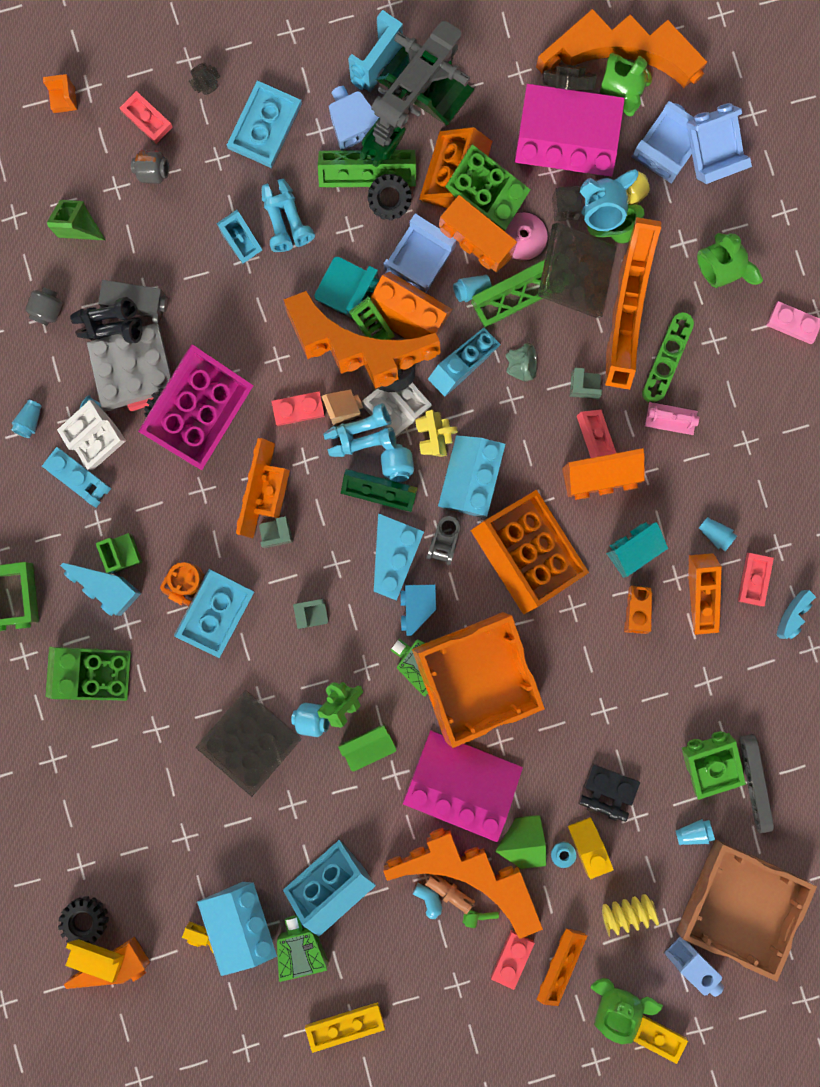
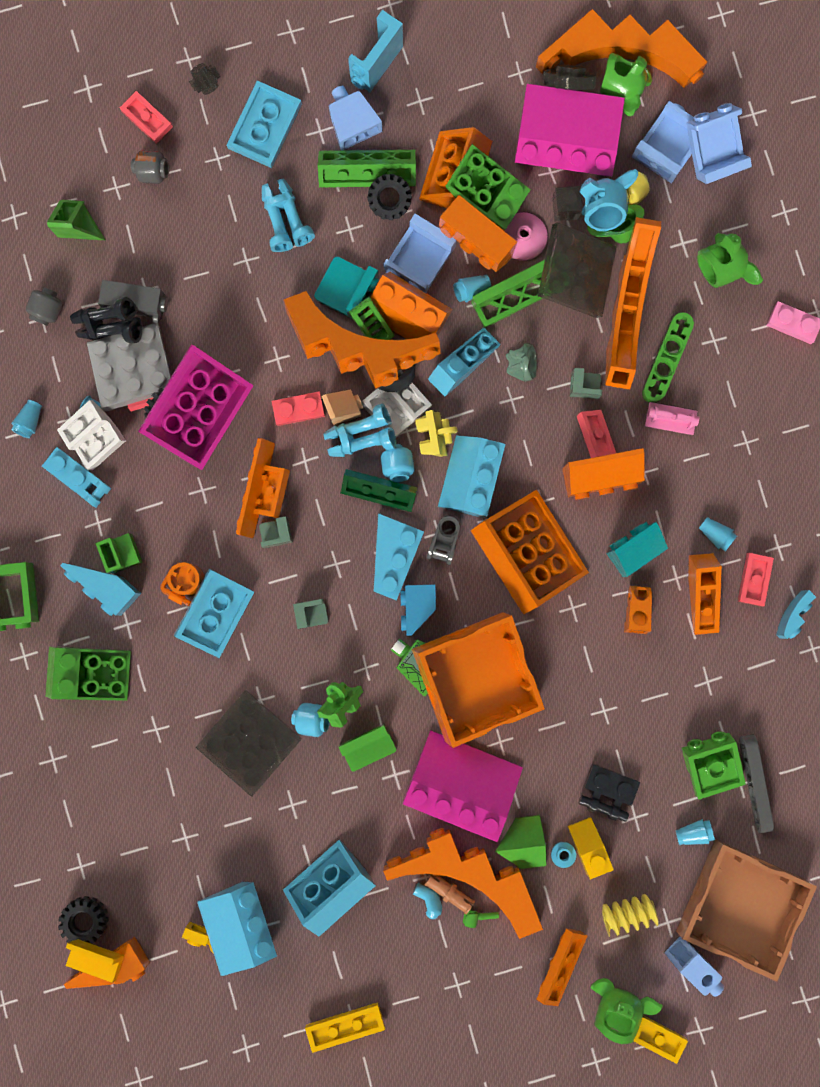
(61, 93): orange panel -> none
(239, 236): medium azure slope -> none
(299, 951): torso -> none
(420, 78): piece -> none
(512, 960): coral plate -> none

